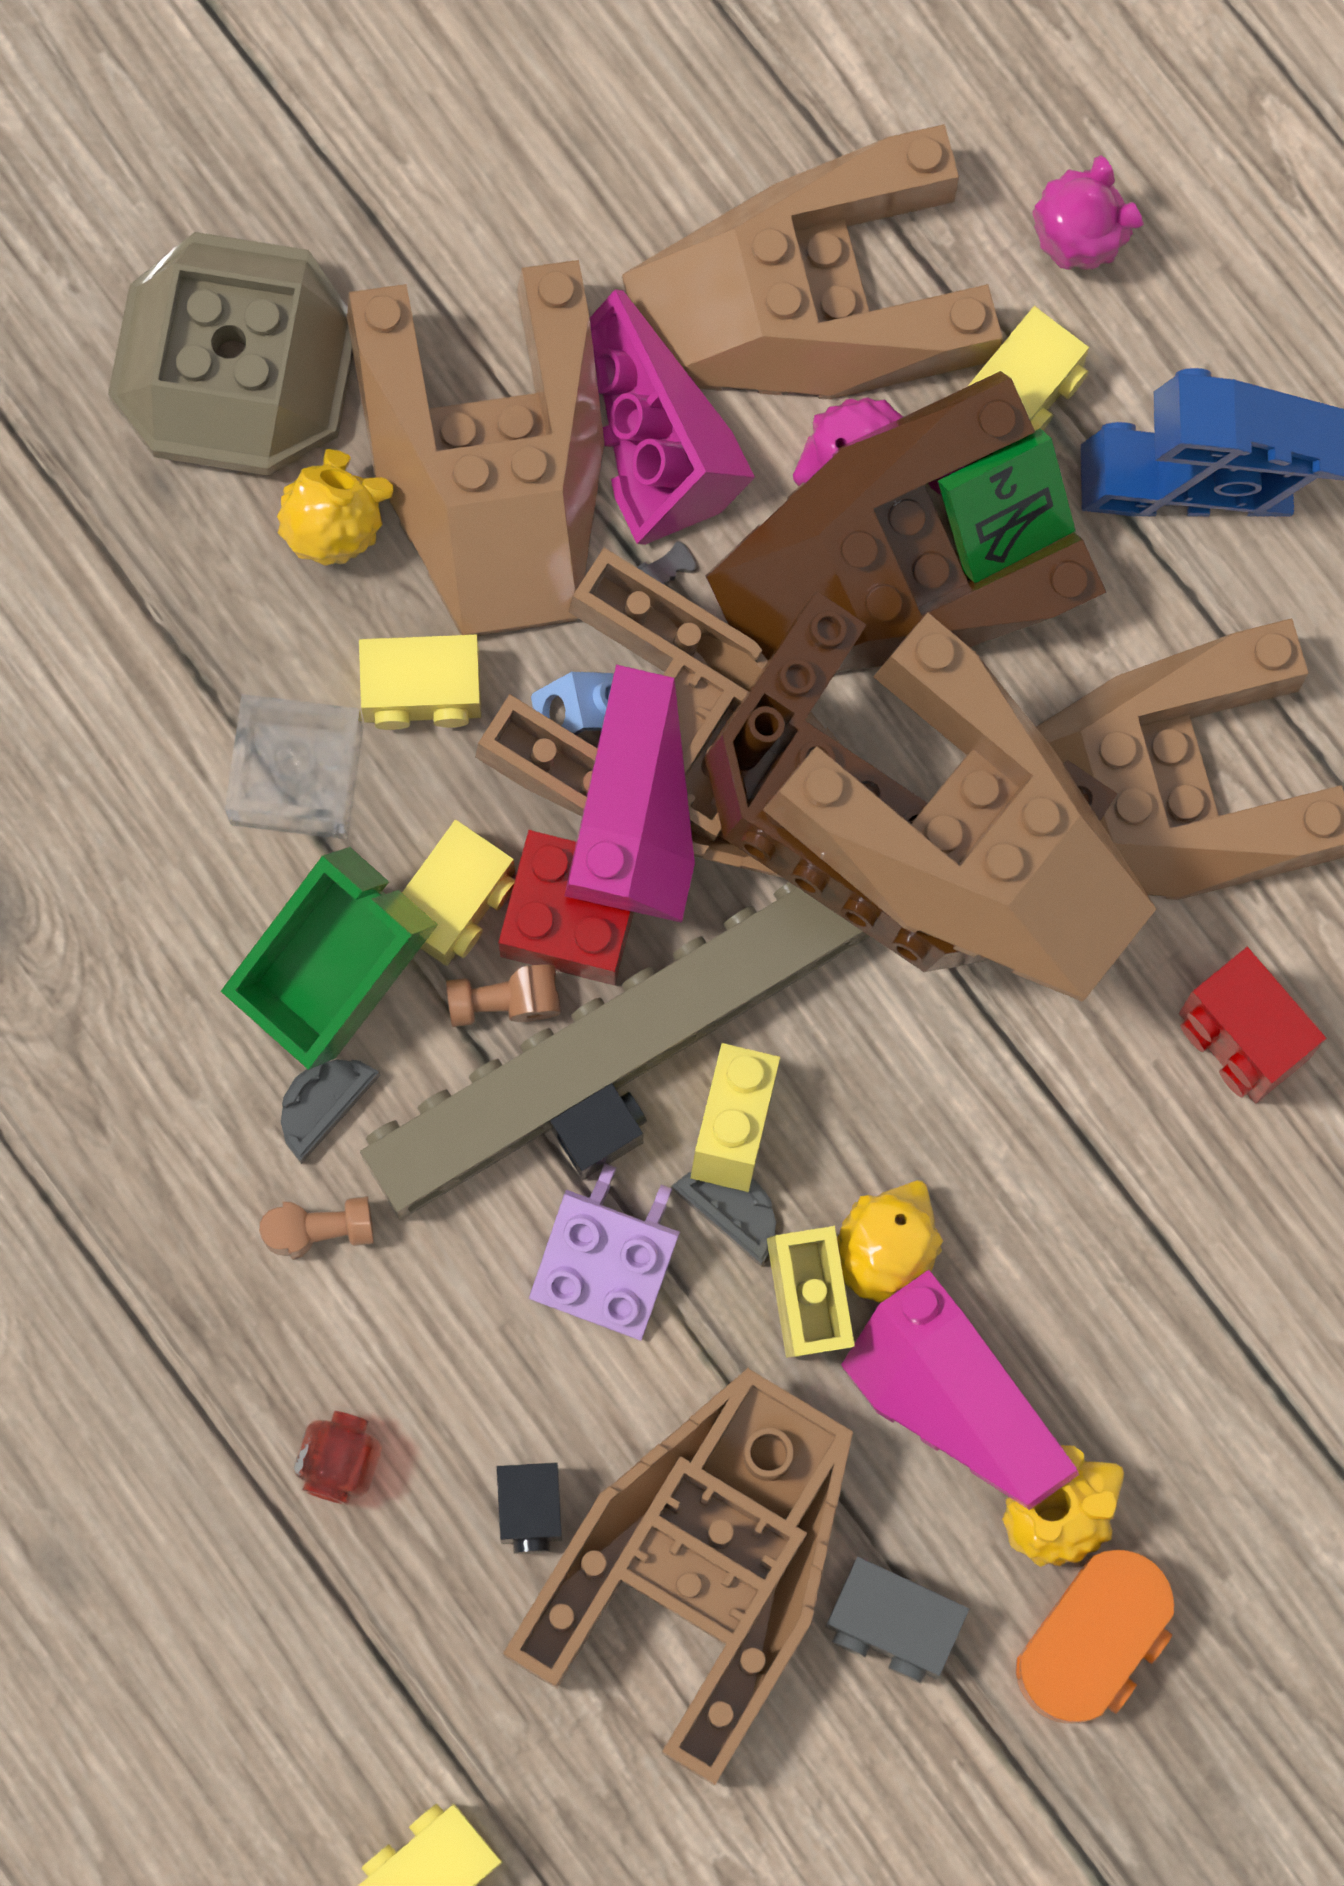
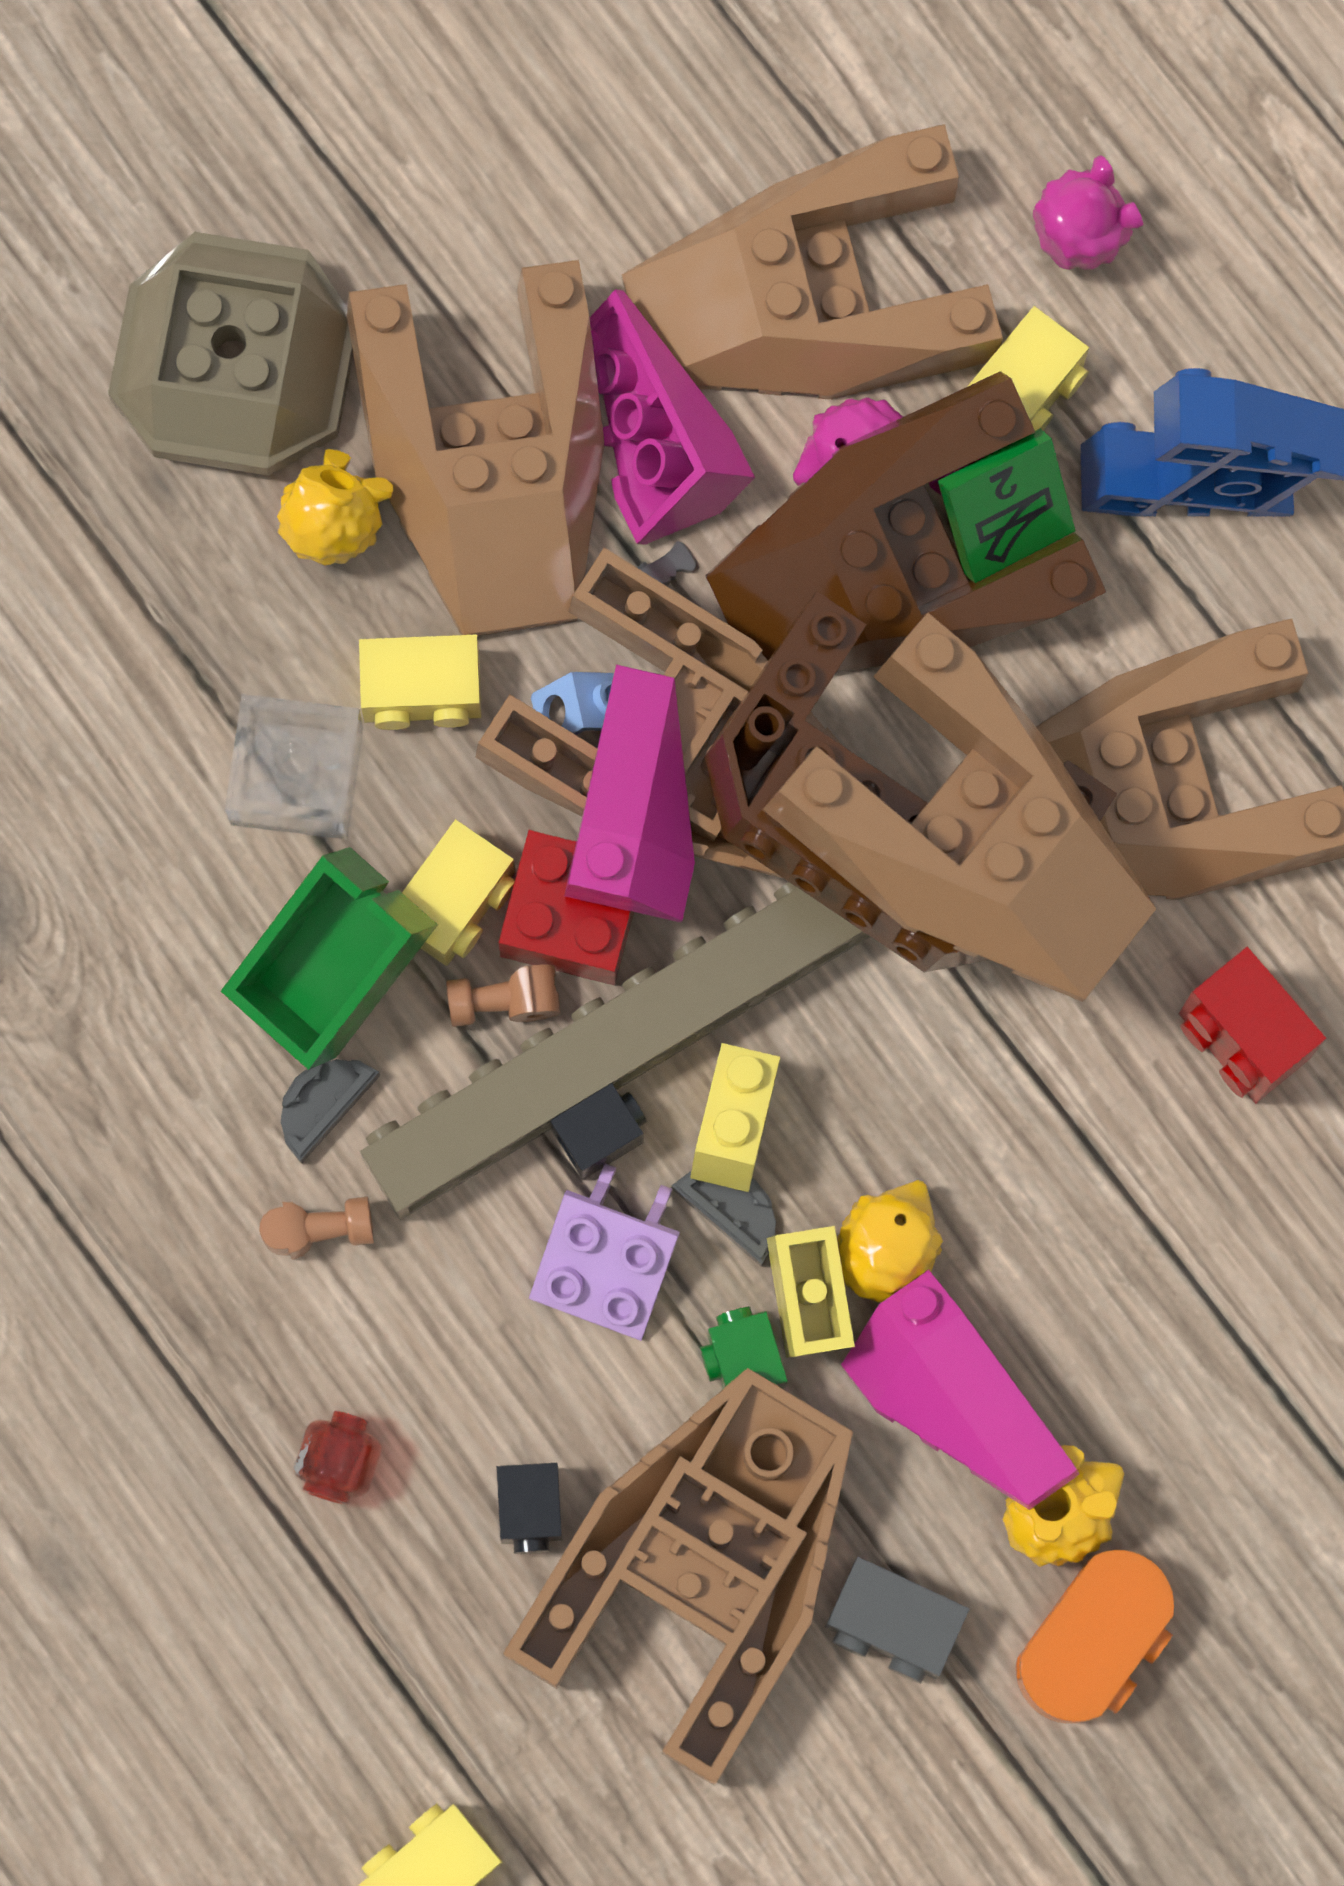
(740, 1344): none -> green brick

